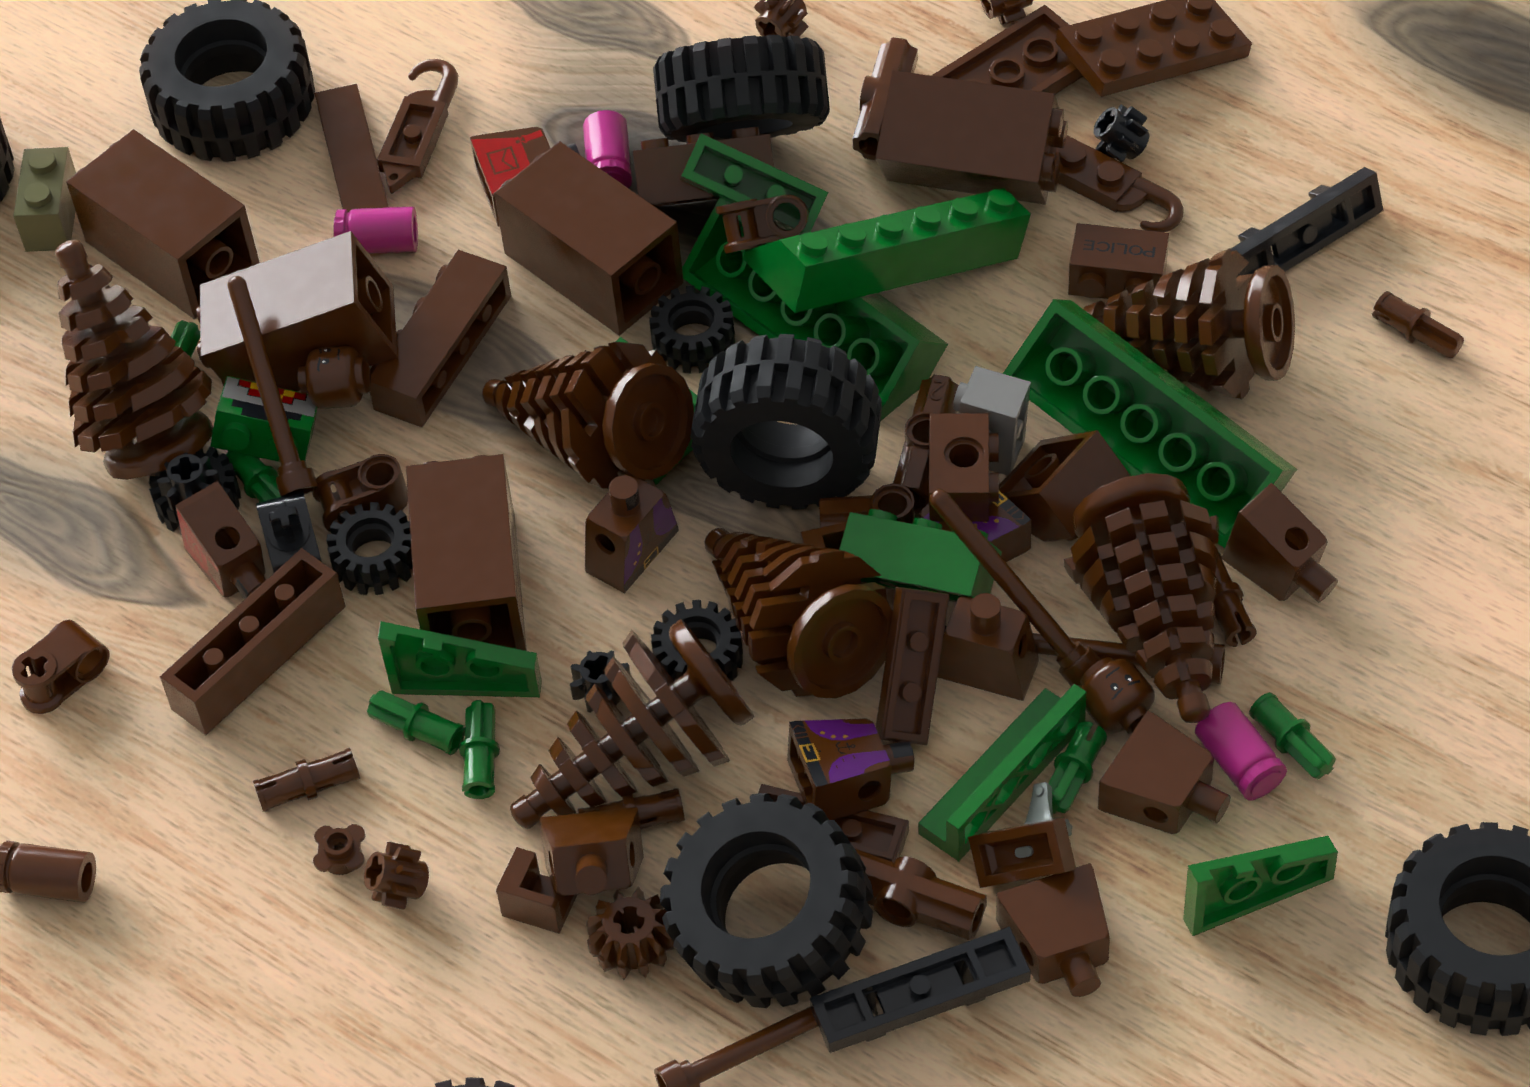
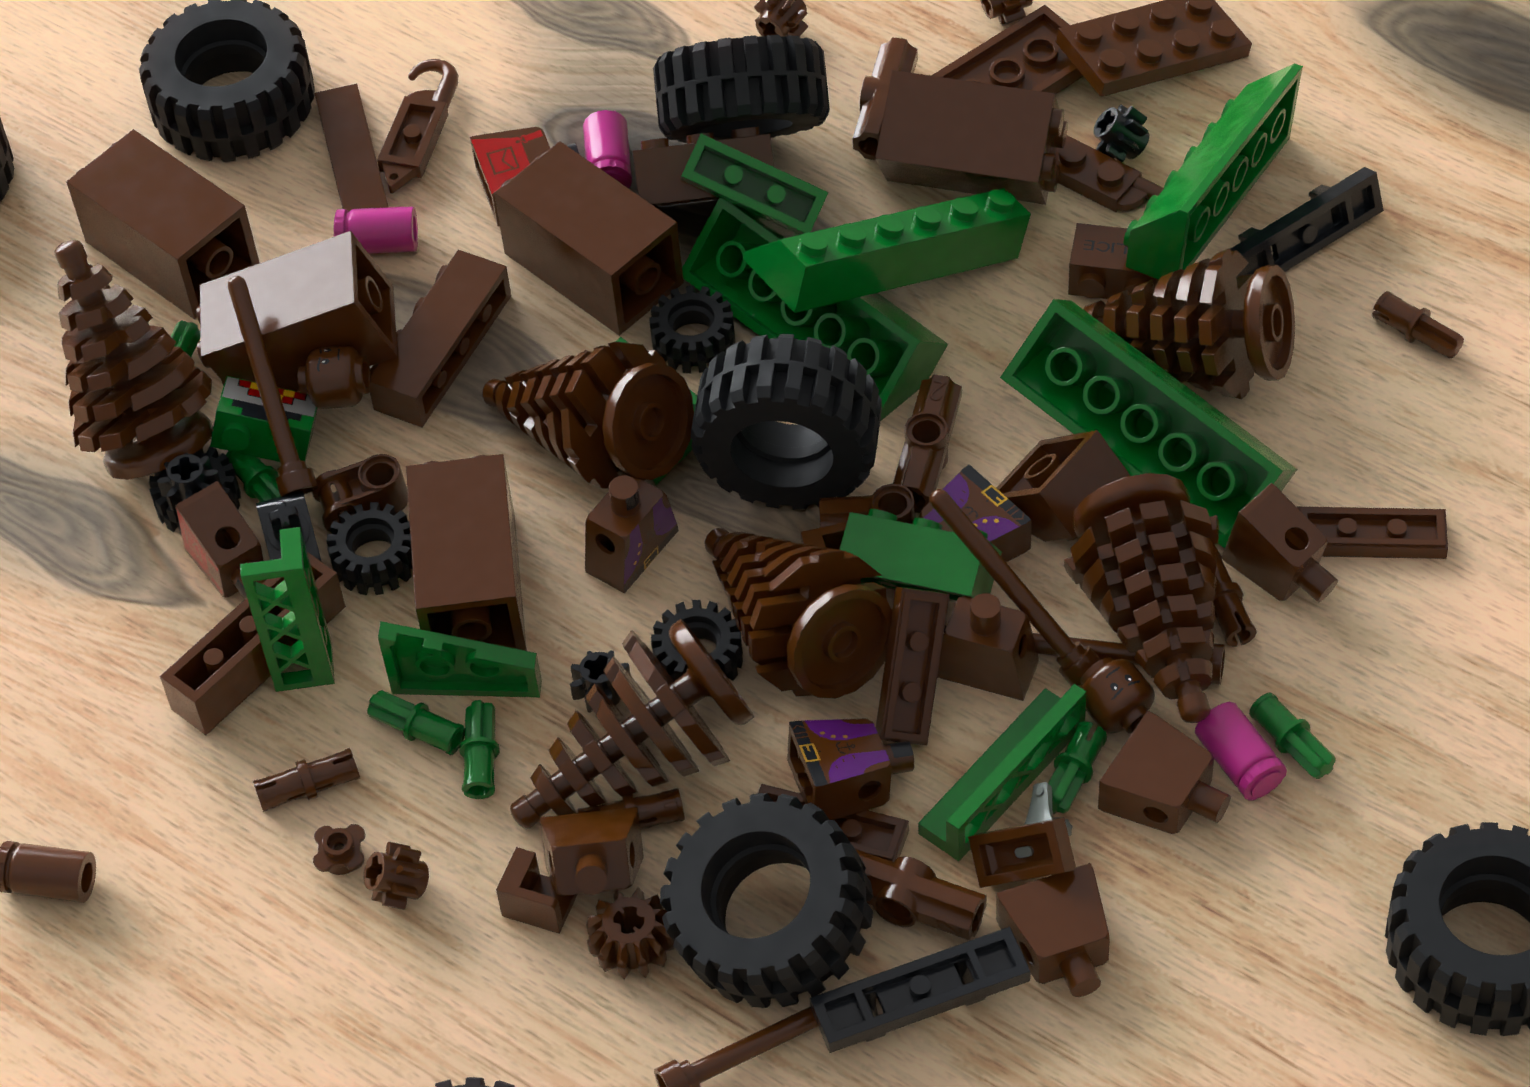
(43, 200): olive brick -> none
(59, 660): reddish brown piece -> none
(303, 622): none -> green fence
(758, 222): reddish brown piece -> none
(960, 442): reddish brown brick -> none
(1007, 404): light grey brick -> none
(1214, 176): none -> green slope
(1250, 881): green wing -> none
(1381, 531): none -> reddish brown tile

